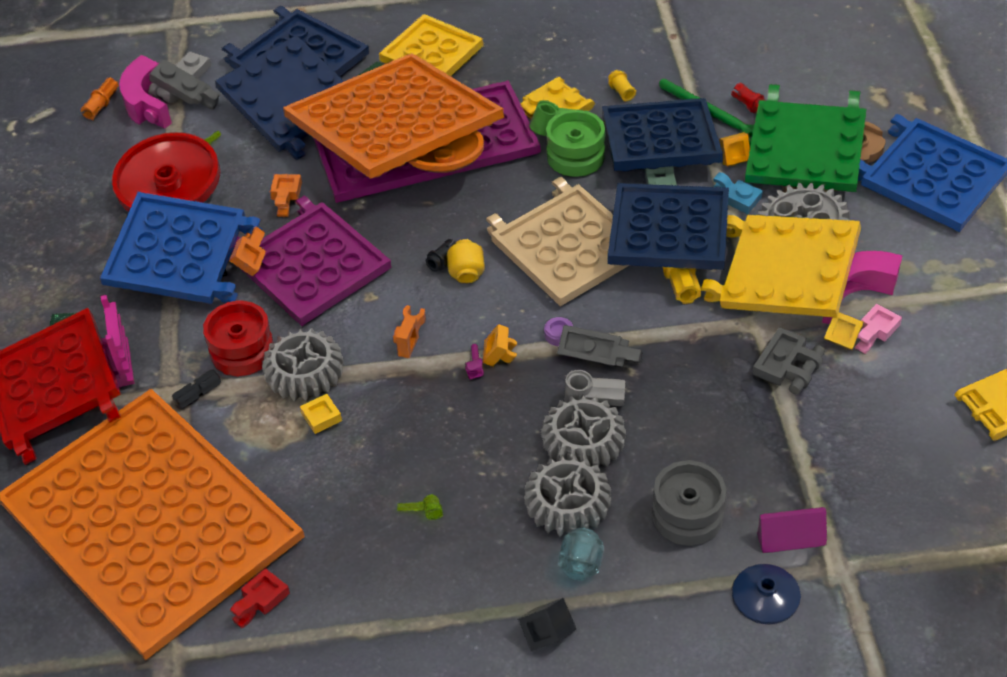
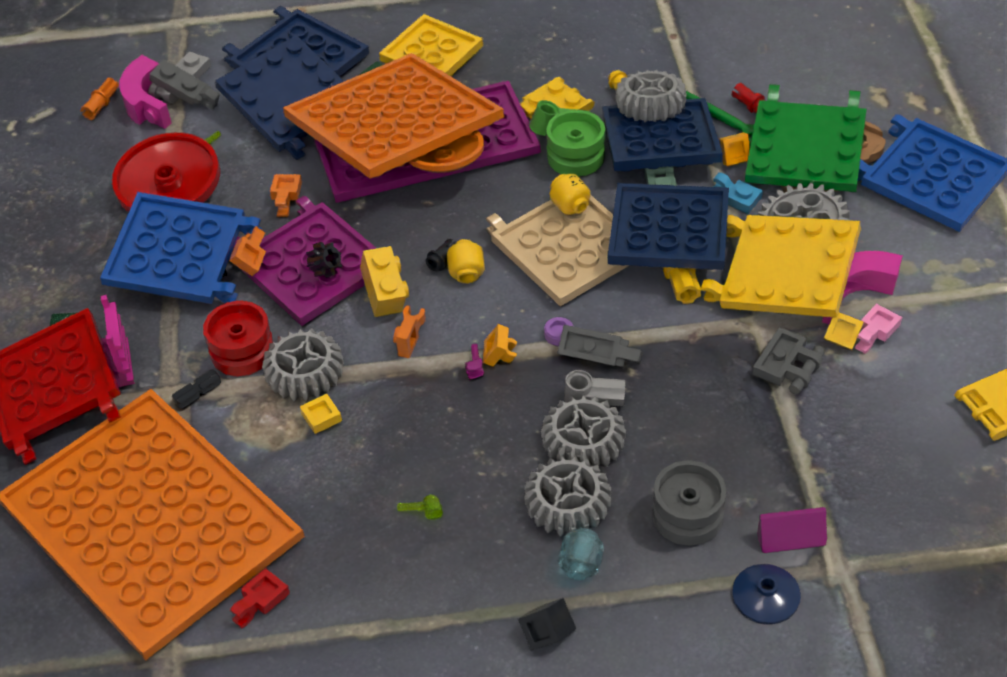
(323, 259): none -> black gear
(383, 281): none -> yellow brick
(569, 194): none -> yellow head
(650, 95): none -> light grey gear

